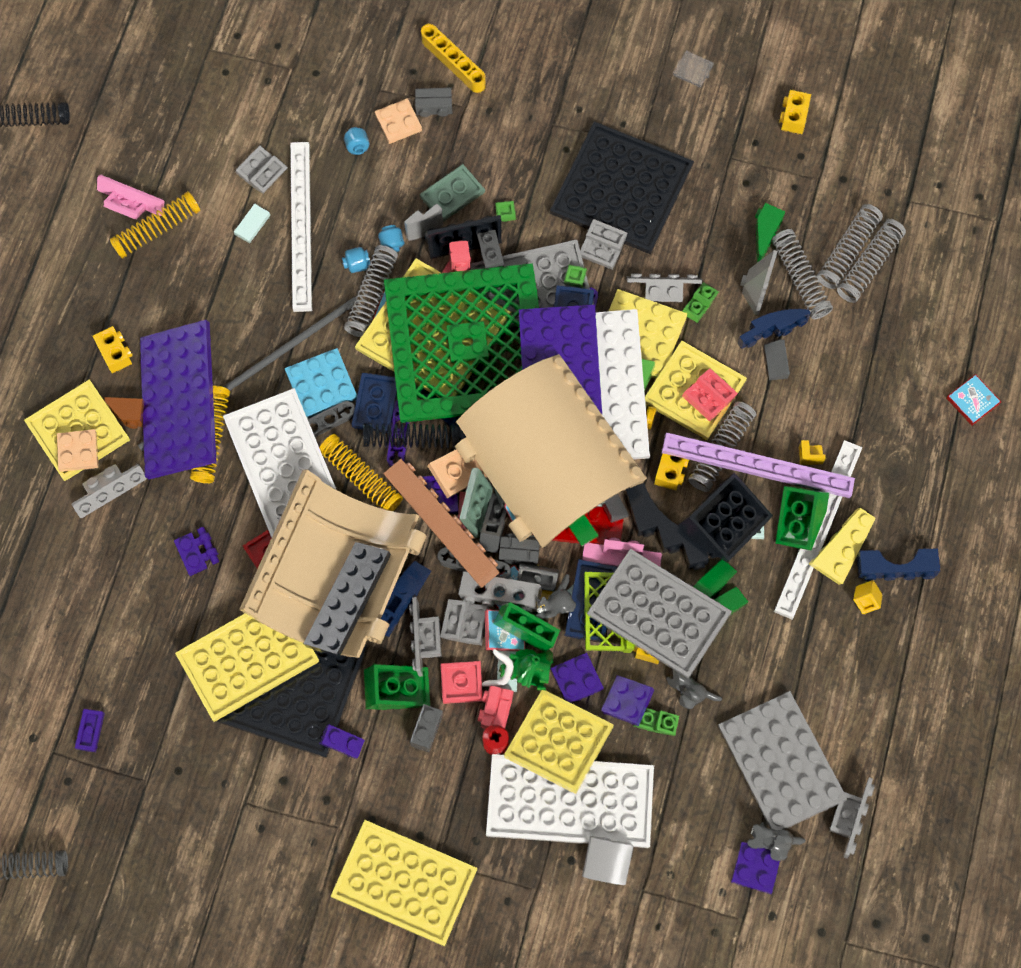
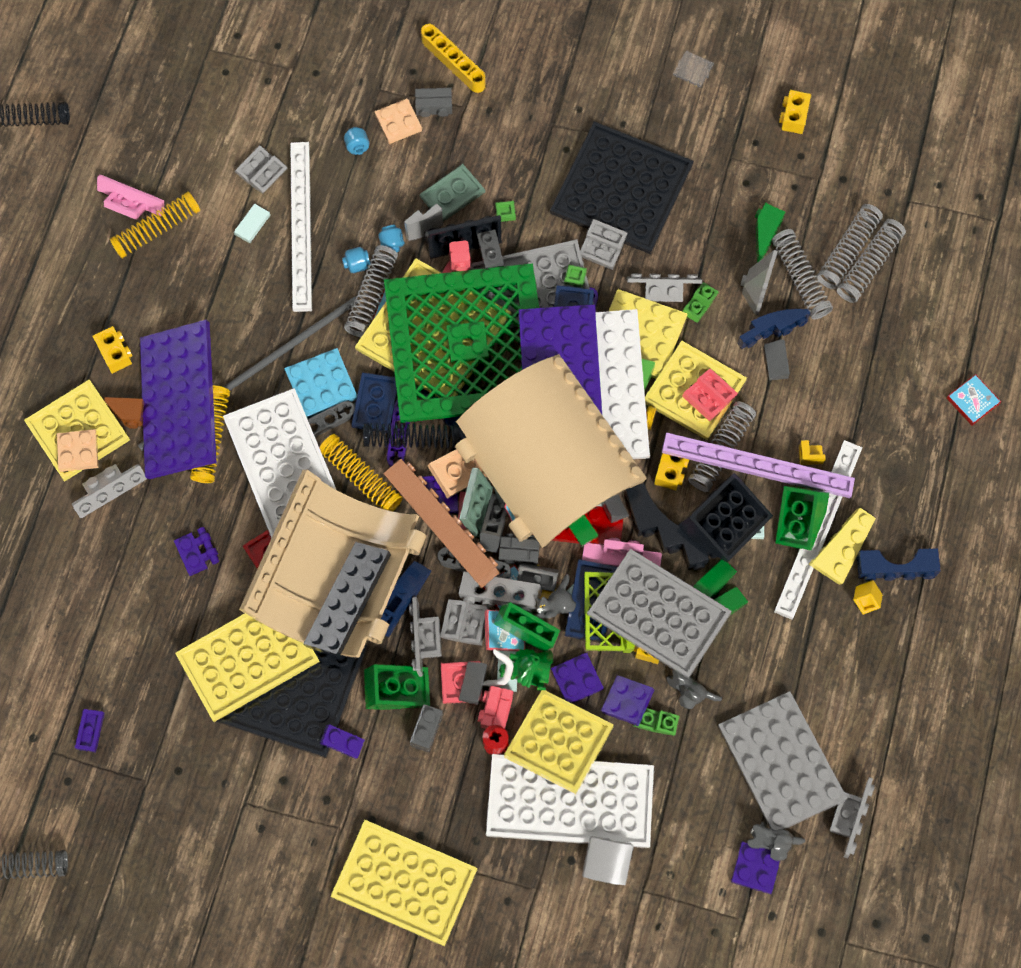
(473, 682): none -> dark grey slope

